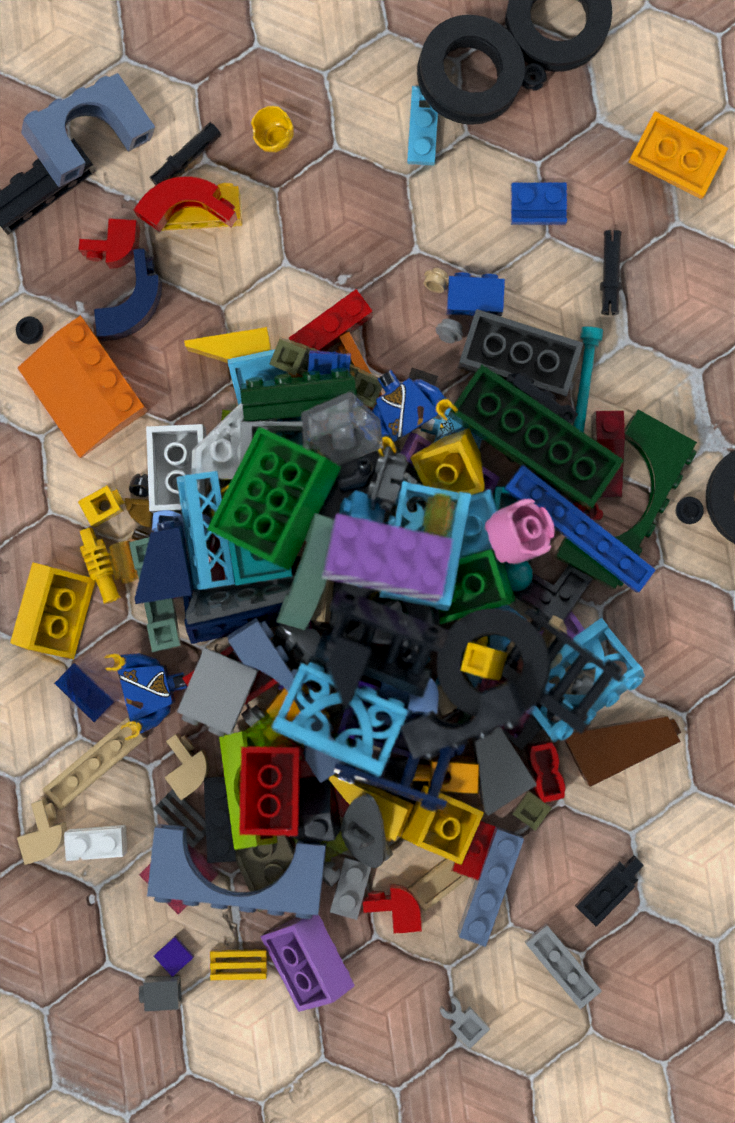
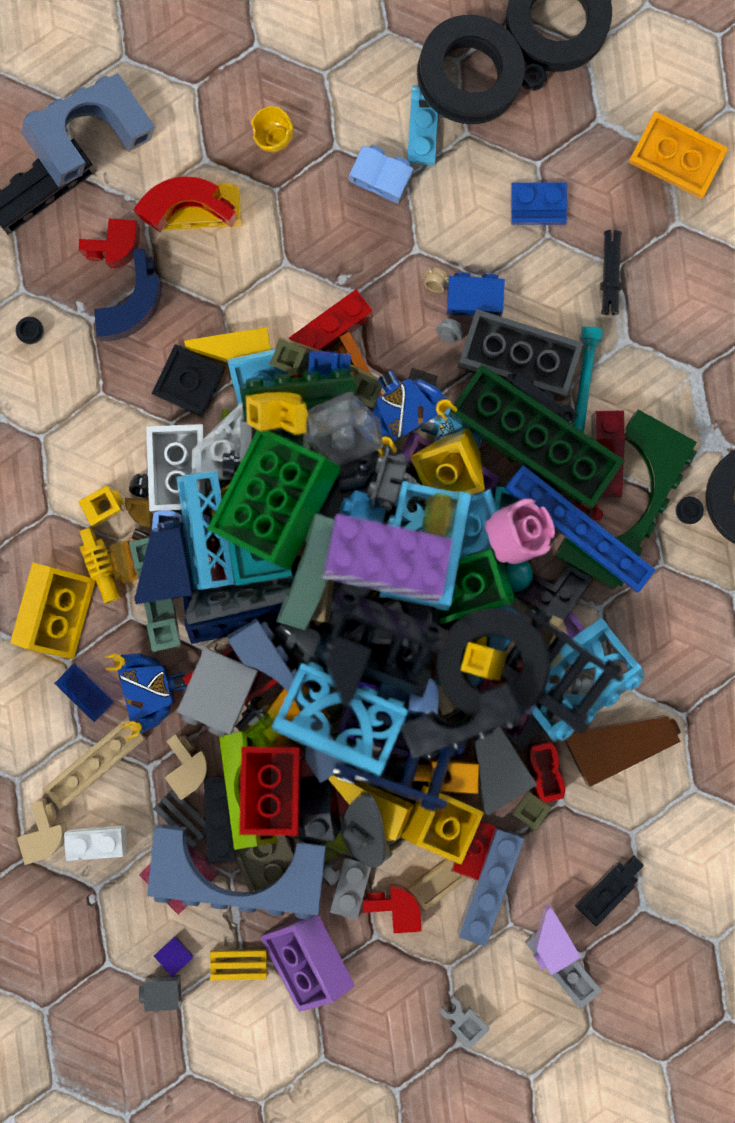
(81, 387): orange slope -> none
(188, 380): none -> black tile
(191, 150): black pin -> none
(230, 464): none -> black plate
(252, 712): none -> black hand
(276, 411): none -> yellow brick
(381, 173): none -> light blue brick
(553, 943): none -> lavender slope

